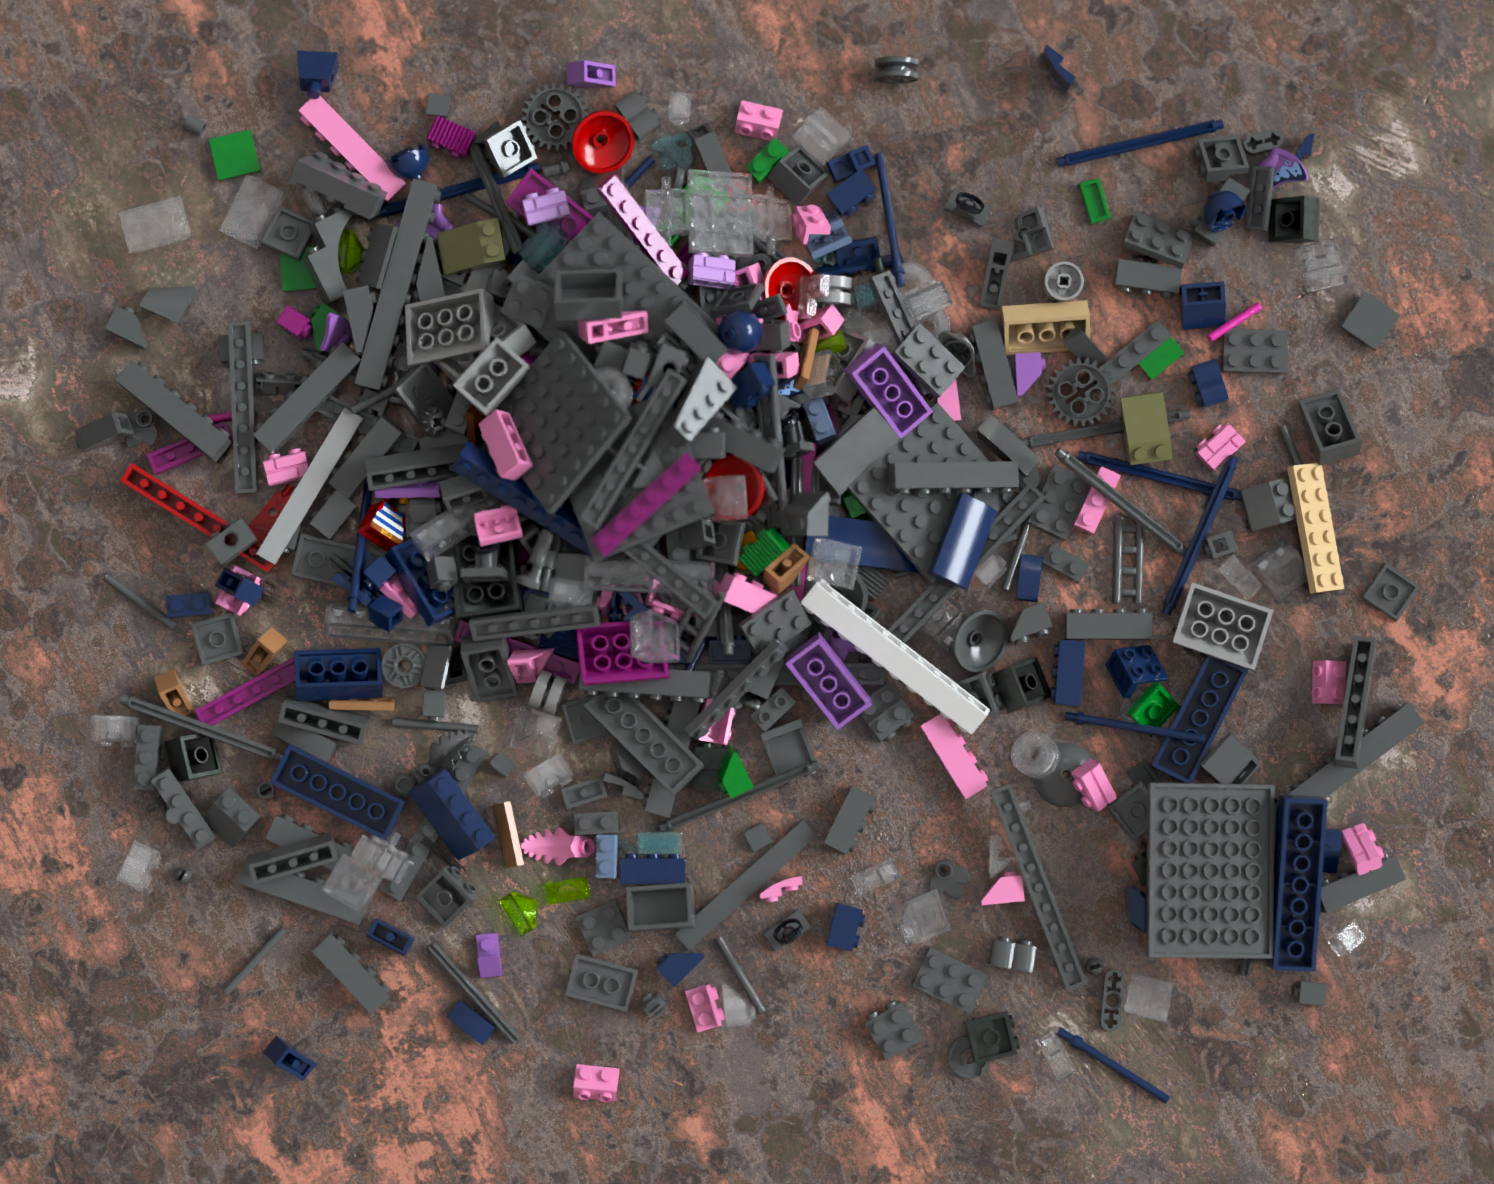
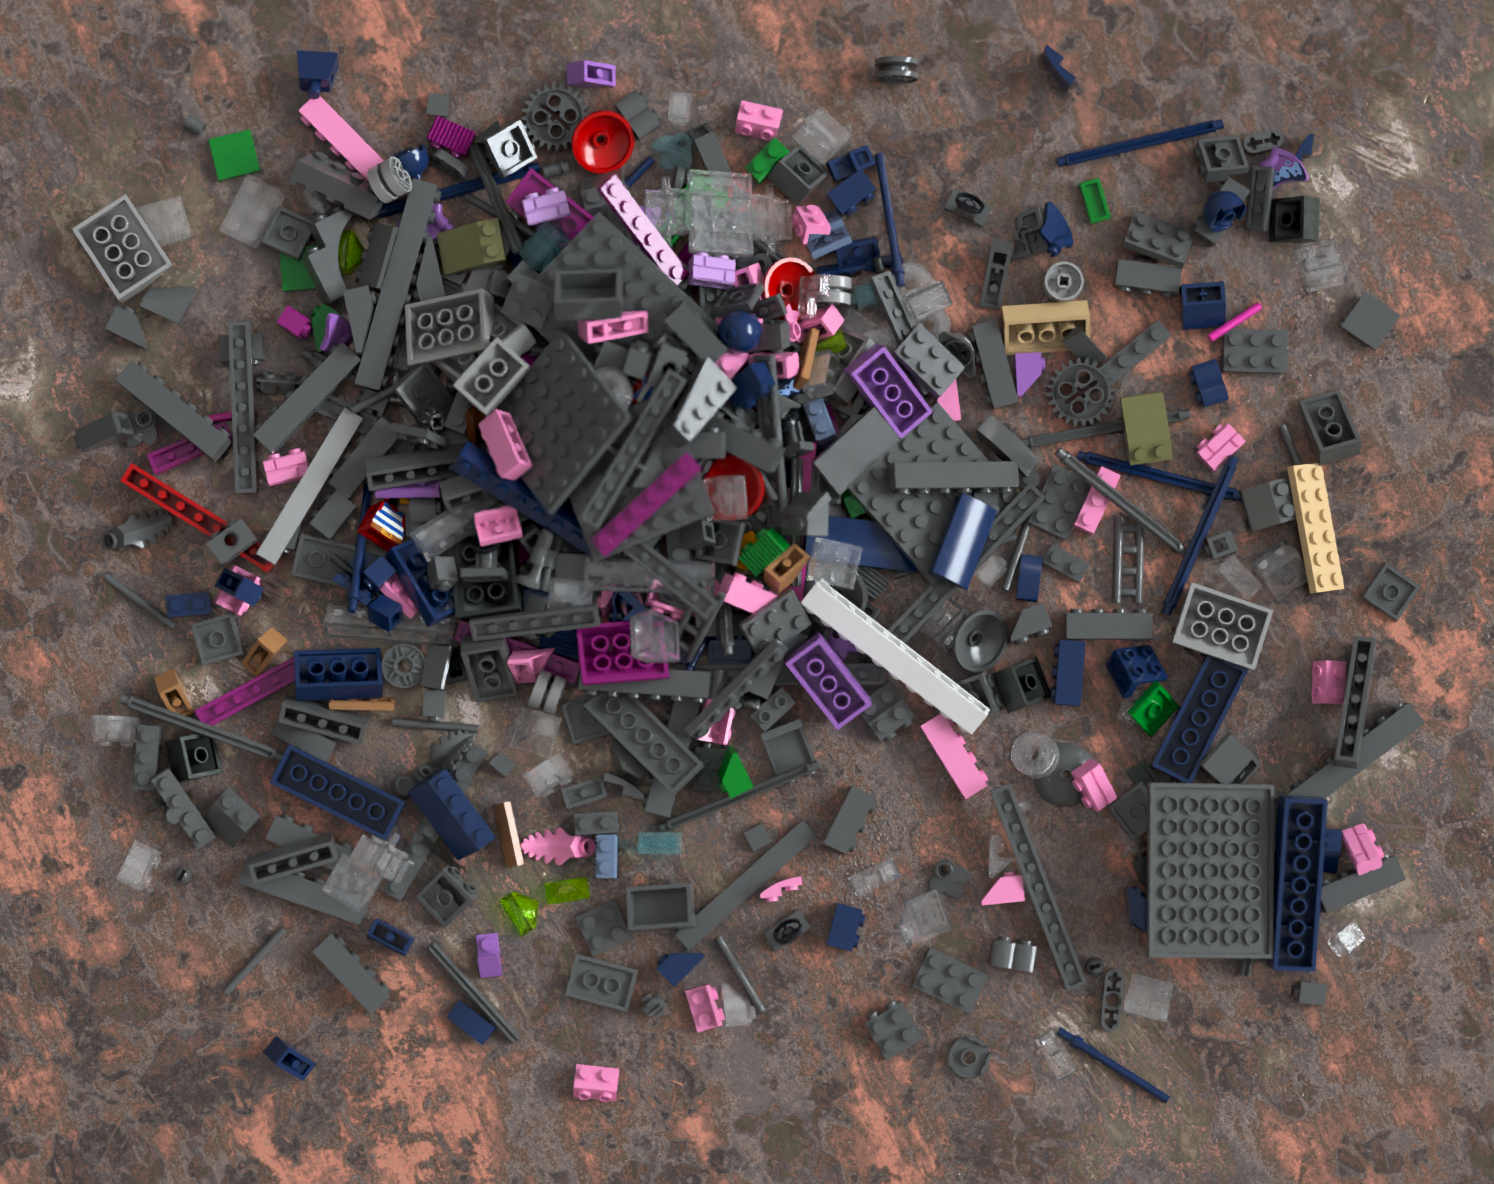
(122, 248): none -> light grey slope
(137, 530): none -> dark grey plant
(264, 519): red piece -> none
(264, 787): dark grey hinge -> none
(389, 179): none -> light grey wheel
(418, 435): none -> dark grey plate
(449, 164): none -> dark grey beam
(652, 869): dark blue brick -> none
(827, 259): clear light blue piece -> none
(992, 1037): pearl dark grey plate -> none
(1055, 230): none -> dark blue arm
(1081, 718): dark blue bar -> none
(1161, 358): green tile -> none

